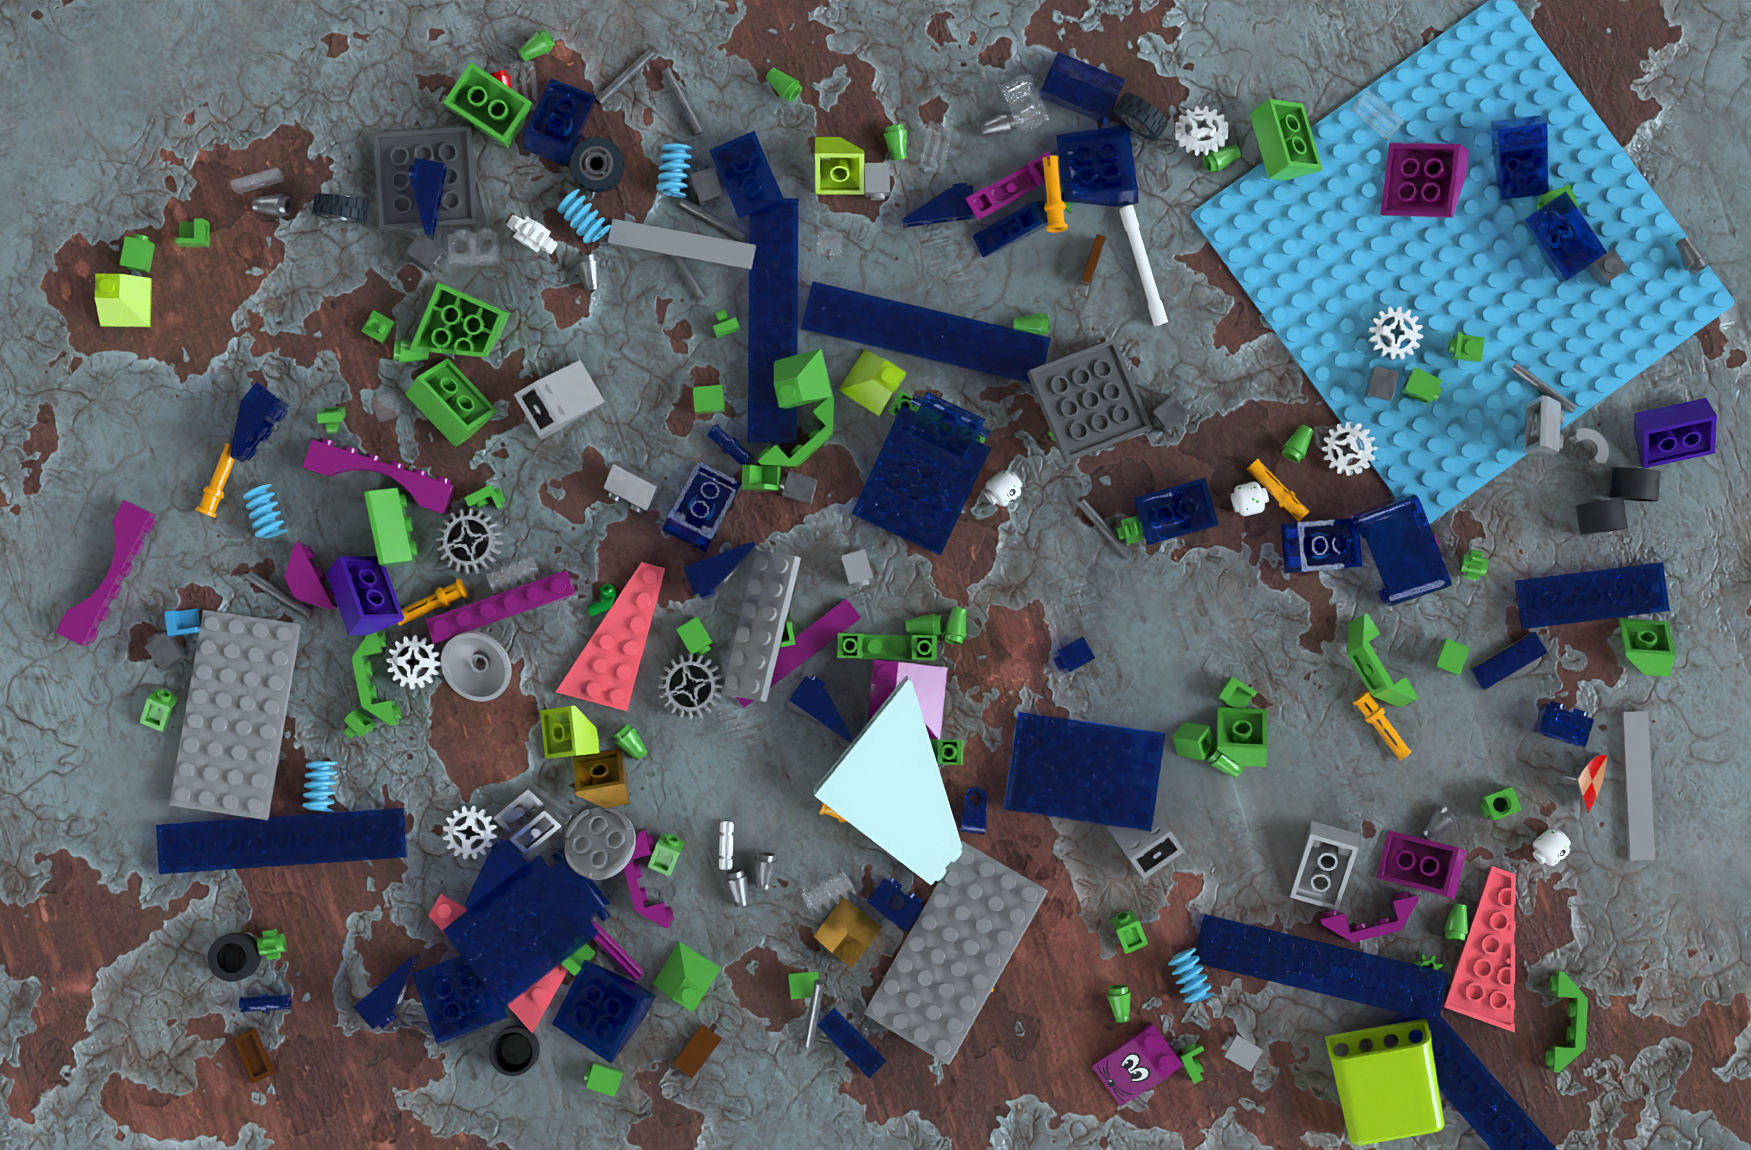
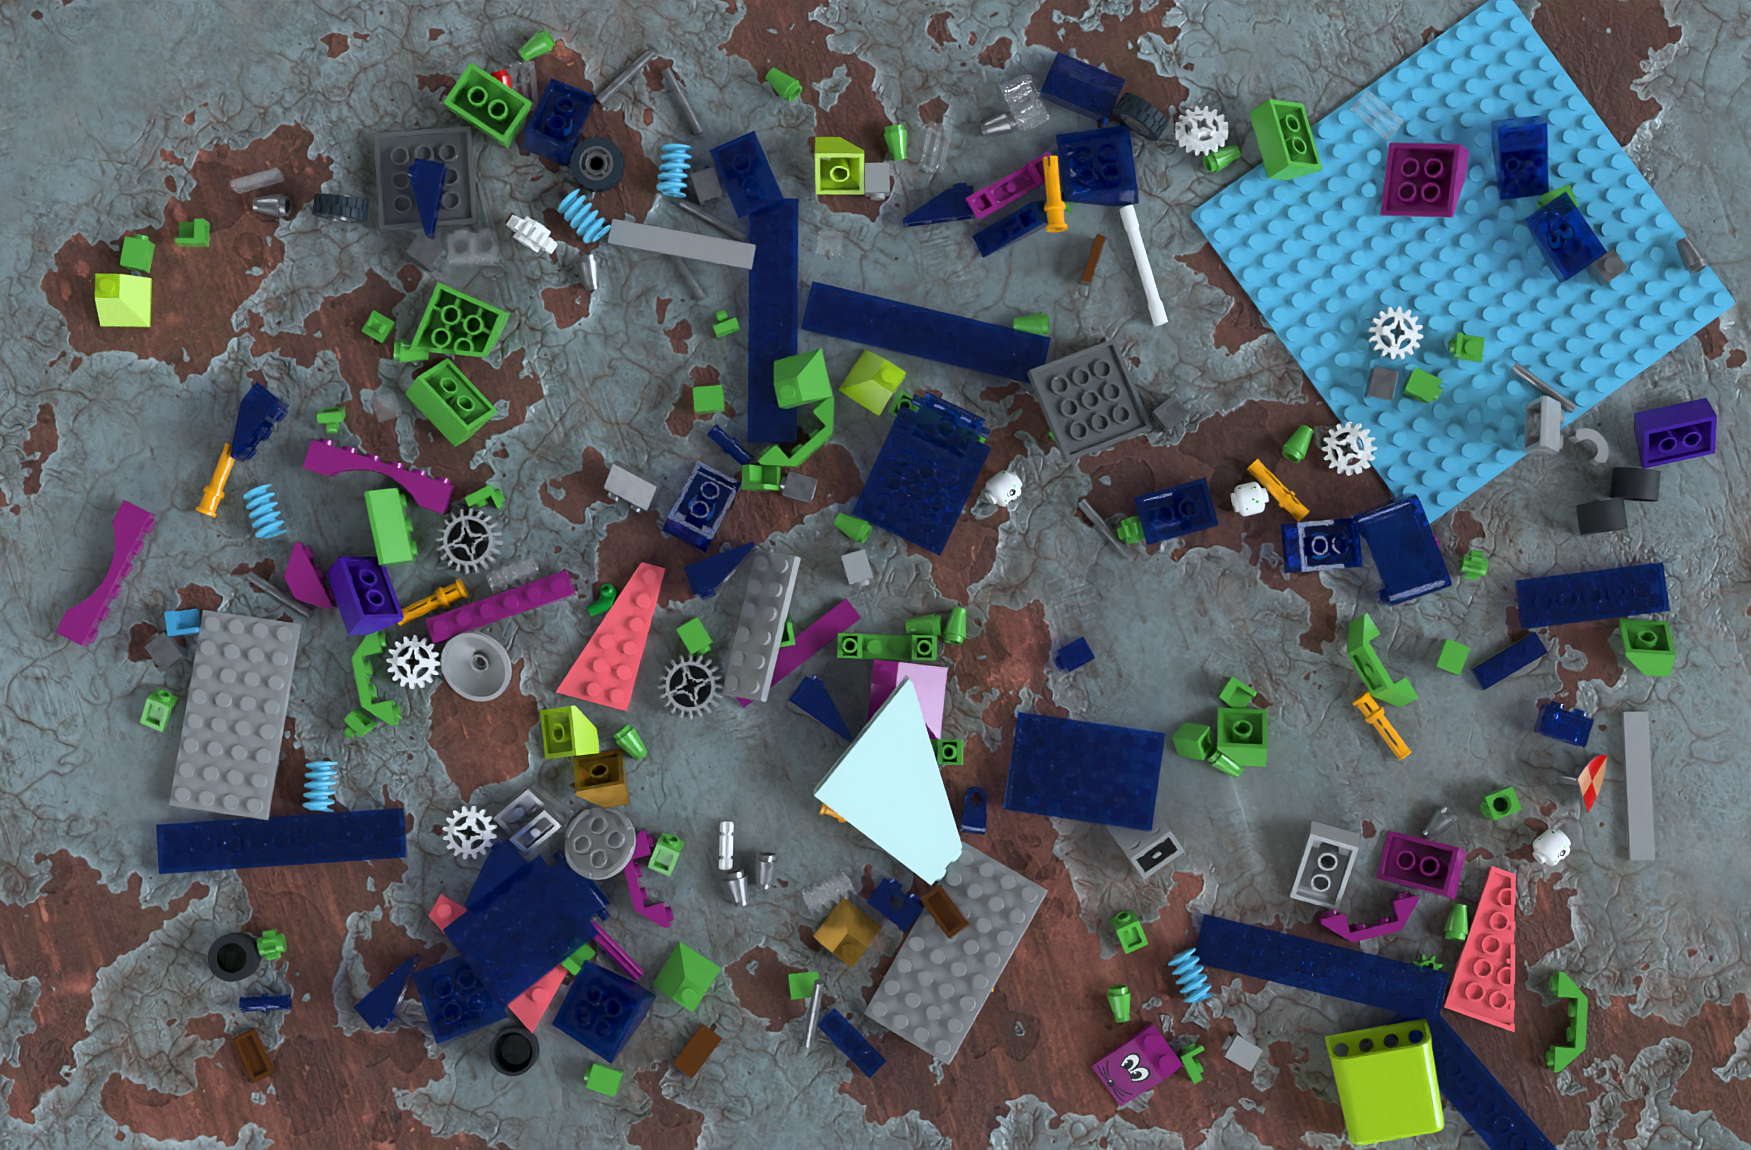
(559, 399): light grey slope -> none
(853, 527): none -> bright green cone
(945, 911): none -> reddish brown tile

